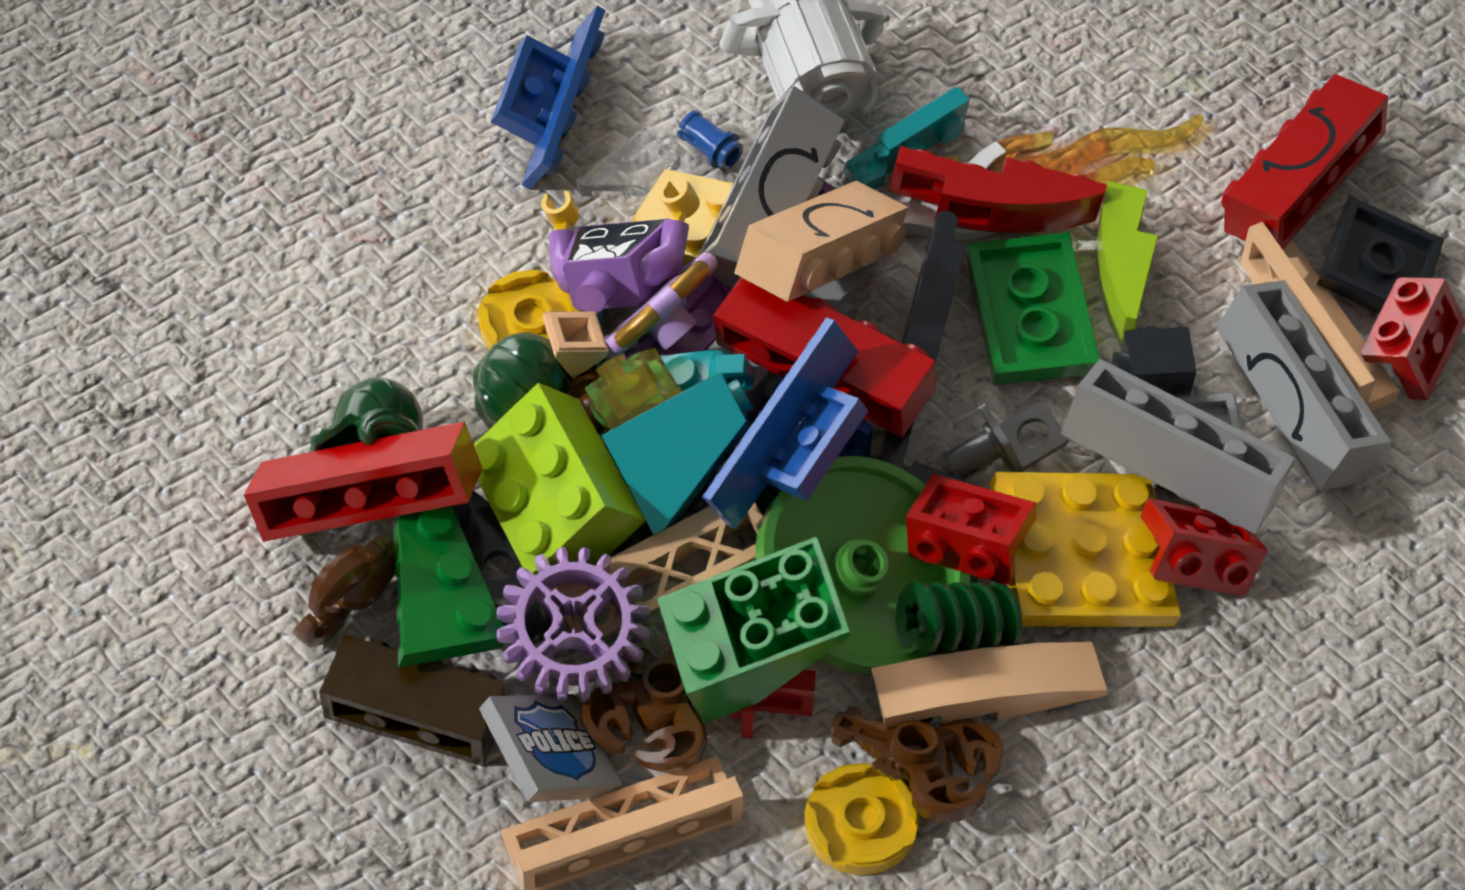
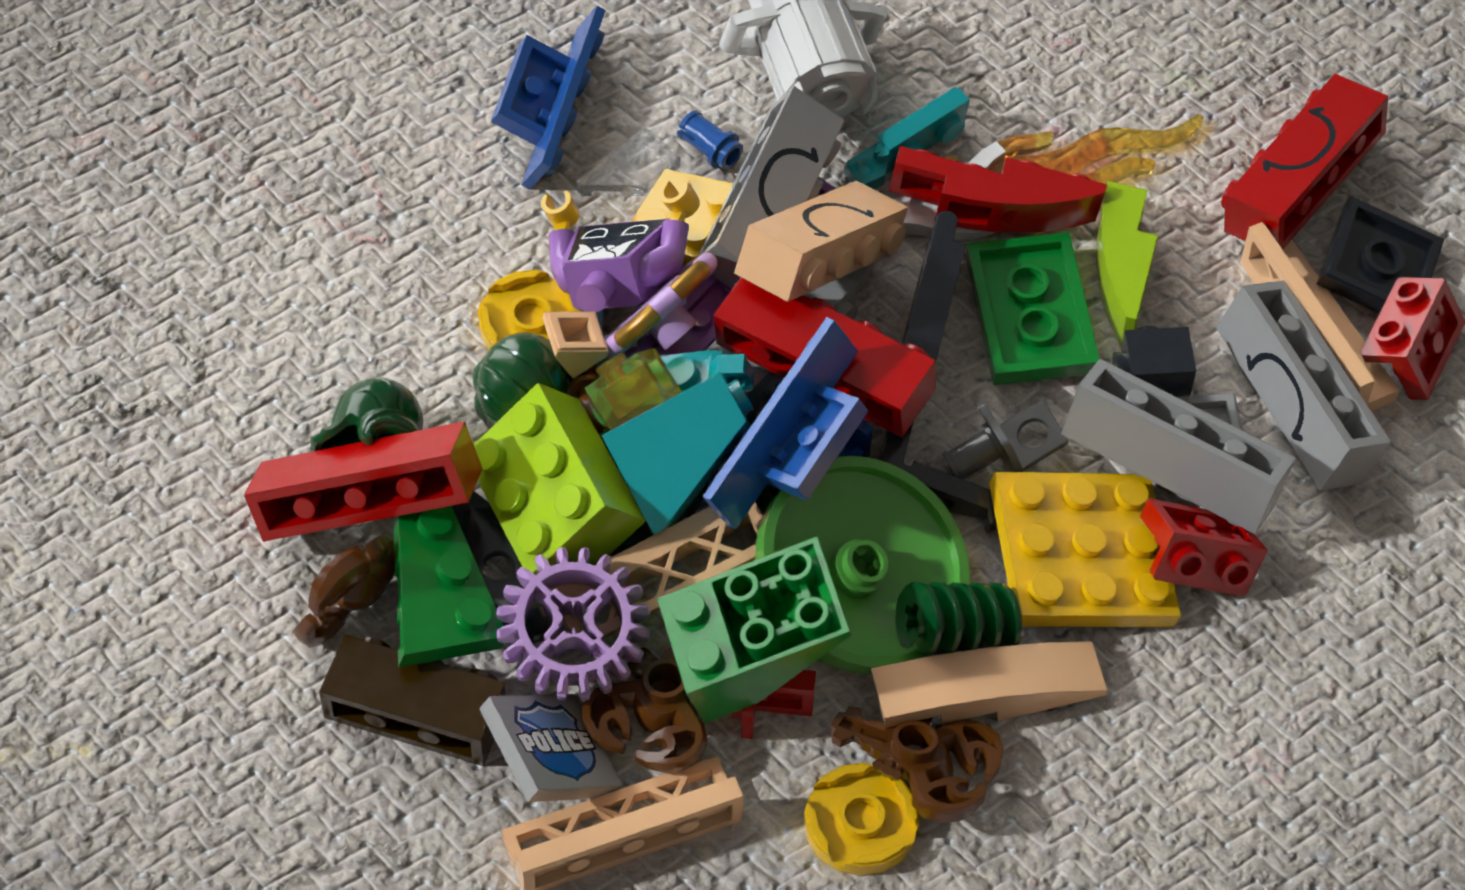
(968, 528): red bracket -> none

